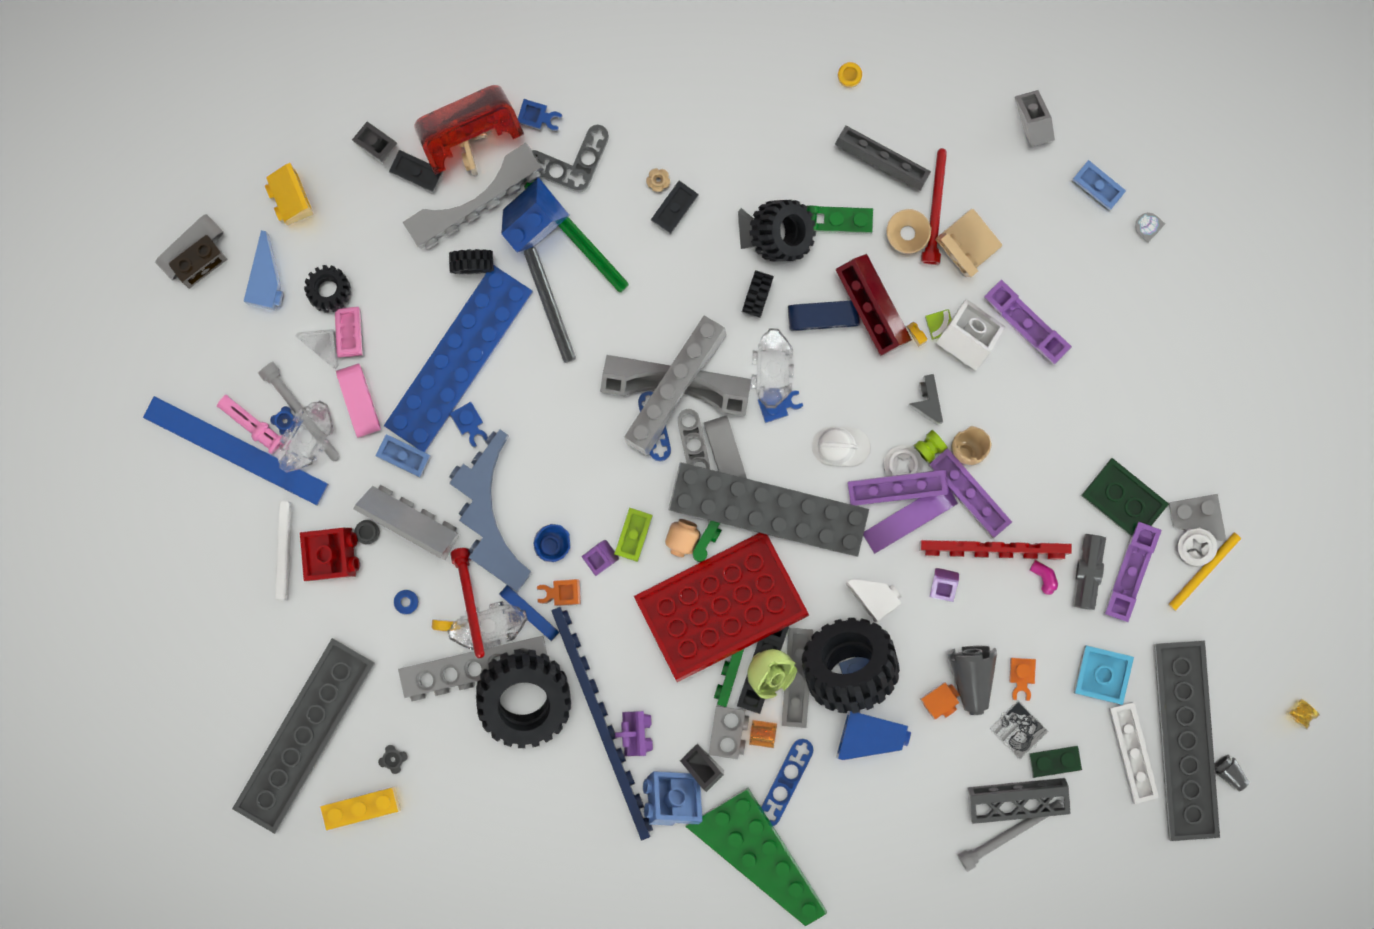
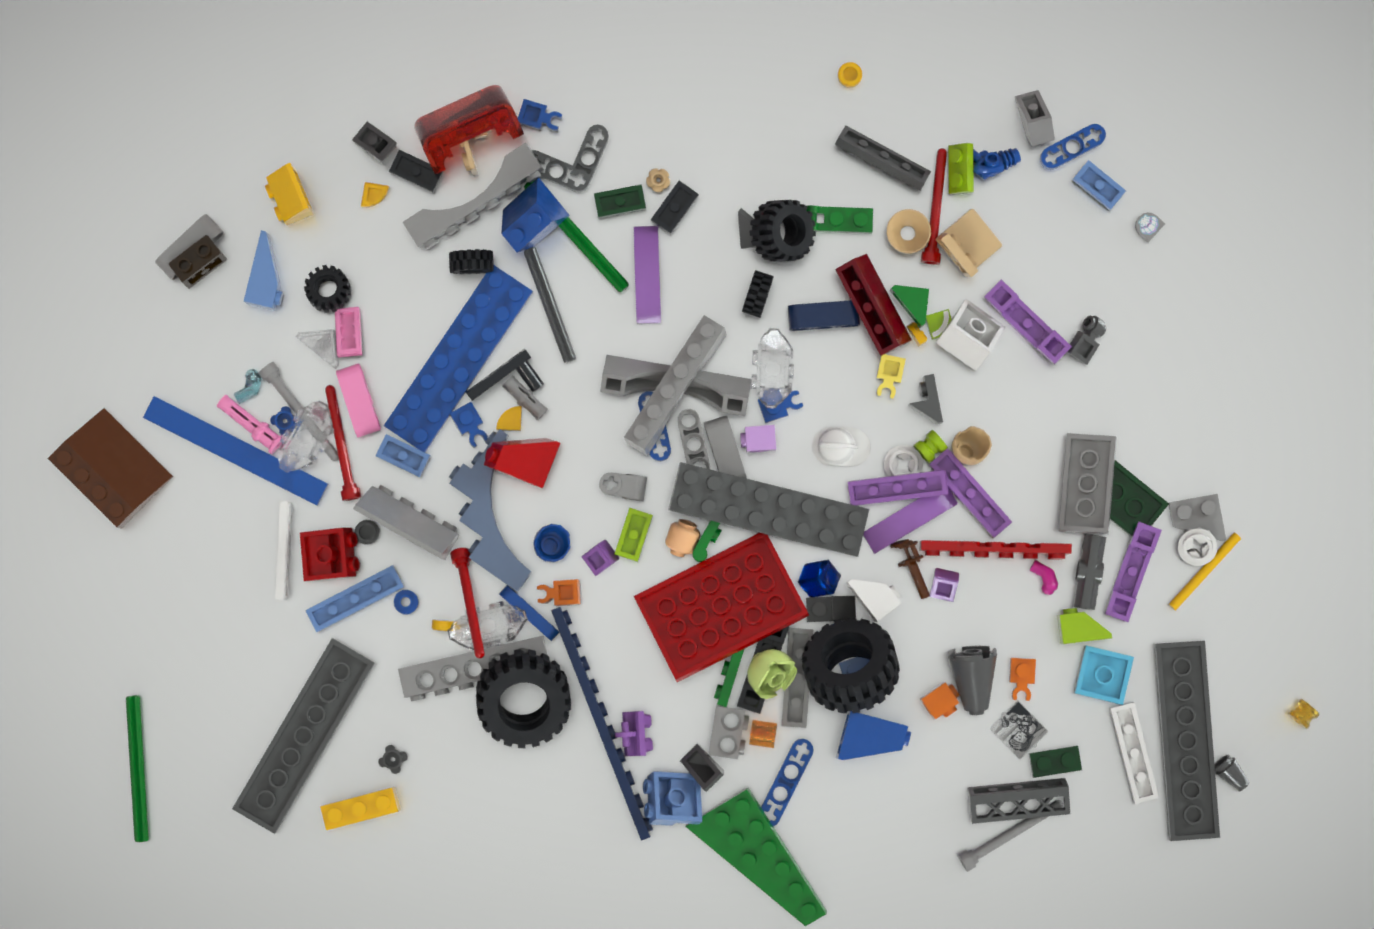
(110, 468): none -> reddish brown slope
(137, 768): none -> green axle
(251, 387): none -> clear light blue arm
(350, 489): none -> red piece
(354, 598): none -> medium blue plate
(373, 194): none -> yellow tile
(510, 419): none -> yellow tile
(517, 362): none -> black piece
(523, 459): none -> red slope
(524, 397): none -> light grey pin
(620, 201): none -> dark green plate
(628, 486): none -> light grey piece
(647, 274): none -> medium lavender slope
(759, 438): none -> lavender brick
(819, 578): none -> clear blue panel
(830, 608): none -> dark grey slope
(890, 371): none -> light yellow plate
(912, 565): none -> reddish brown piece
(914, 302): none -> green slope
(961, 168): none -> lime plate
(994, 163): none -> blue piece
(1079, 627): none -> lime slope
(1084, 343): none -> dark grey plate
(1085, 133): none -> blue beam
(1087, 483): none -> light grey plate

